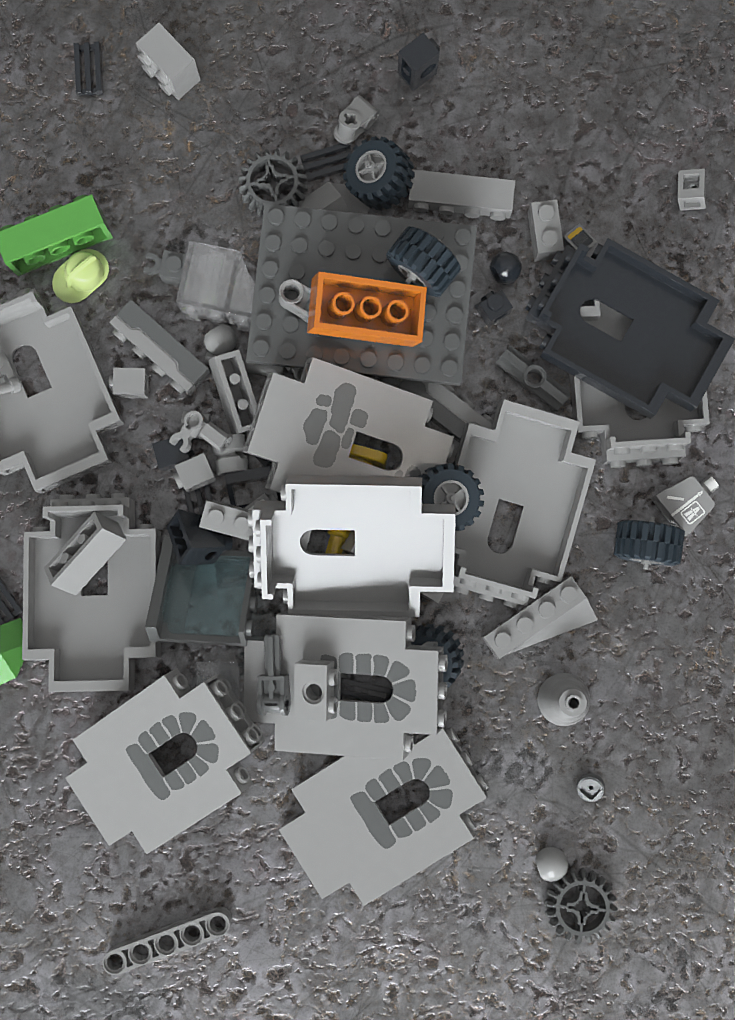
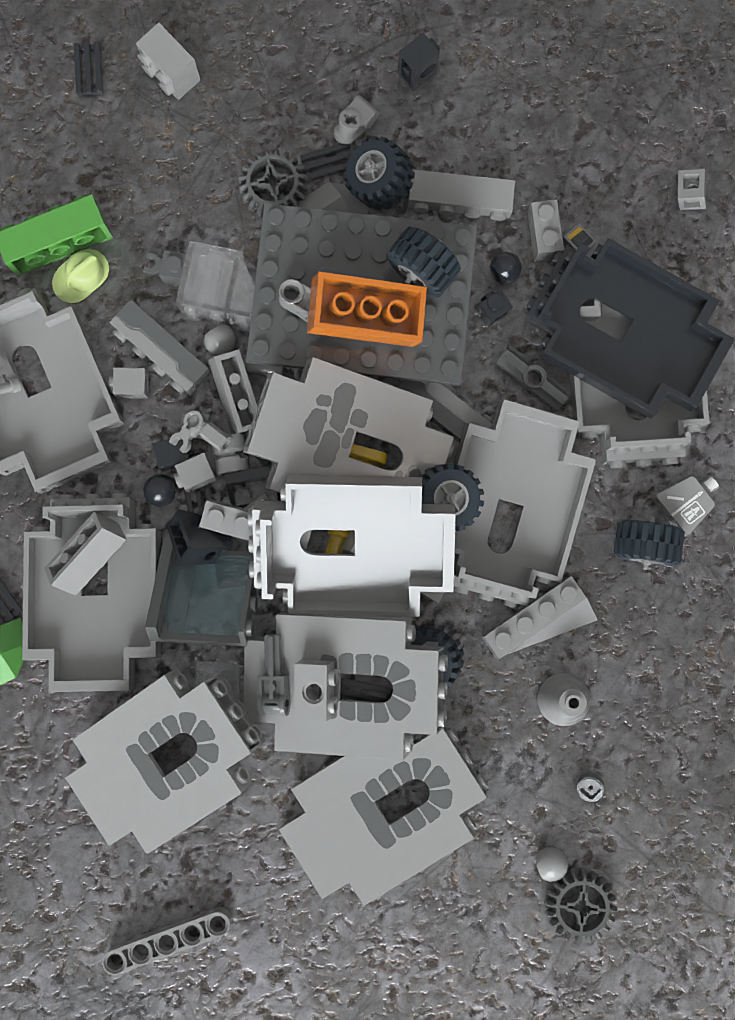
(159, 490): none -> black piece

